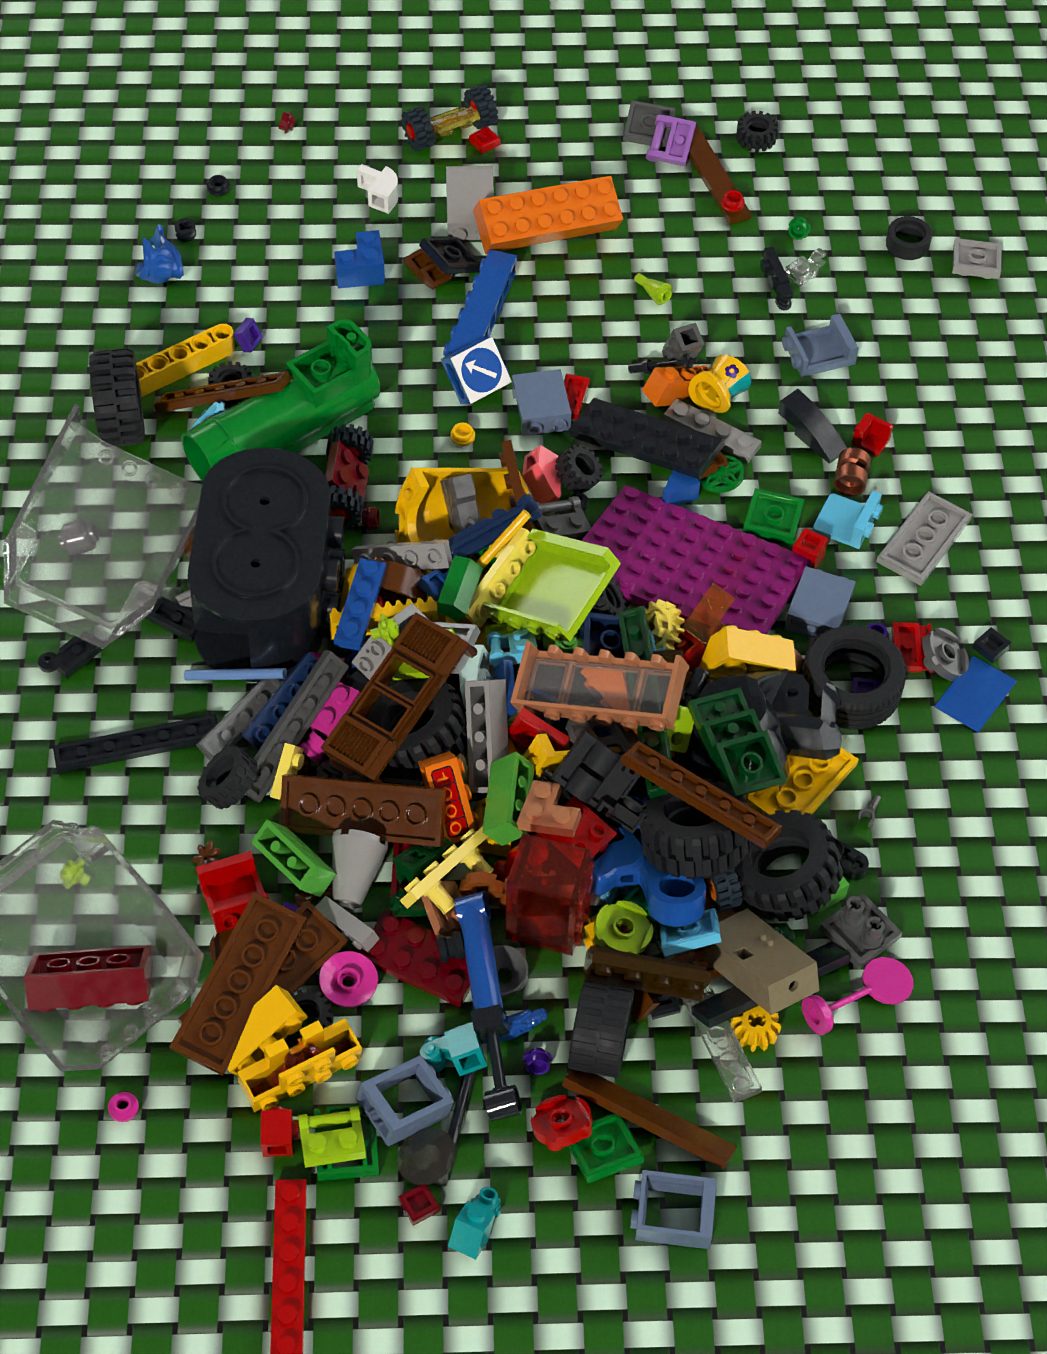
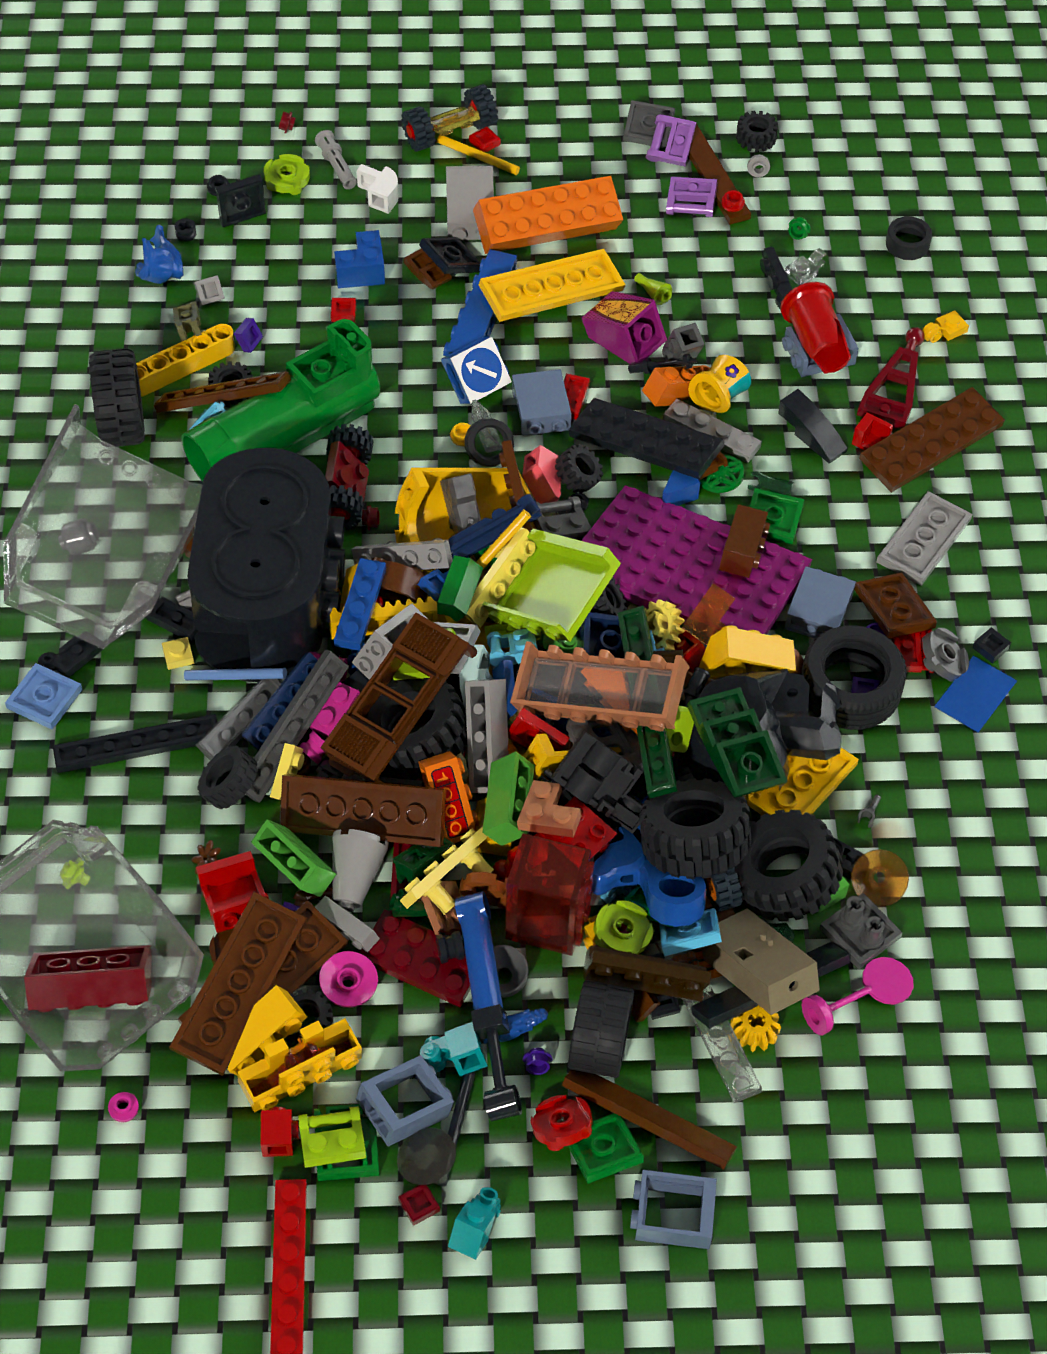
(43, 696): none -> medium blue plate
(177, 653): none -> light yellow plate
(187, 320): none -> olive hinge
(209, 290): none -> light grey plate
(241, 200): none -> black tile
(291, 183): none -> lime plate
(343, 309): none -> red plate
(345, 176): none -> light grey pin
(386, 629): lime plant -> none
(475, 429): none -> black tyre
(477, 154): none -> yellow bar
(489, 436): none -> clear slope
(551, 284): none -> yellow plate
(626, 326): none -> magenta slope
(693, 191): none -> medium lavender plate
(701, 794): reddish brown tile -> none
(745, 541): none -> reddish brown brick
(755, 161): none -> light grey plate
(775, 484): none -> clear green plate
(811, 546): red panel -> none
(817, 325): none -> red piece
(847, 519): medium azure bracket -> none
(852, 471): copper wheel -> none
(887, 409): none -> dark red plate
(894, 882): none -> clear orange dish
(895, 605): none -> reddish brown tile
(931, 439): none -> reddish brown plate
(948, 325): none -> yellow plate
(977, 258): light grey plate -> none

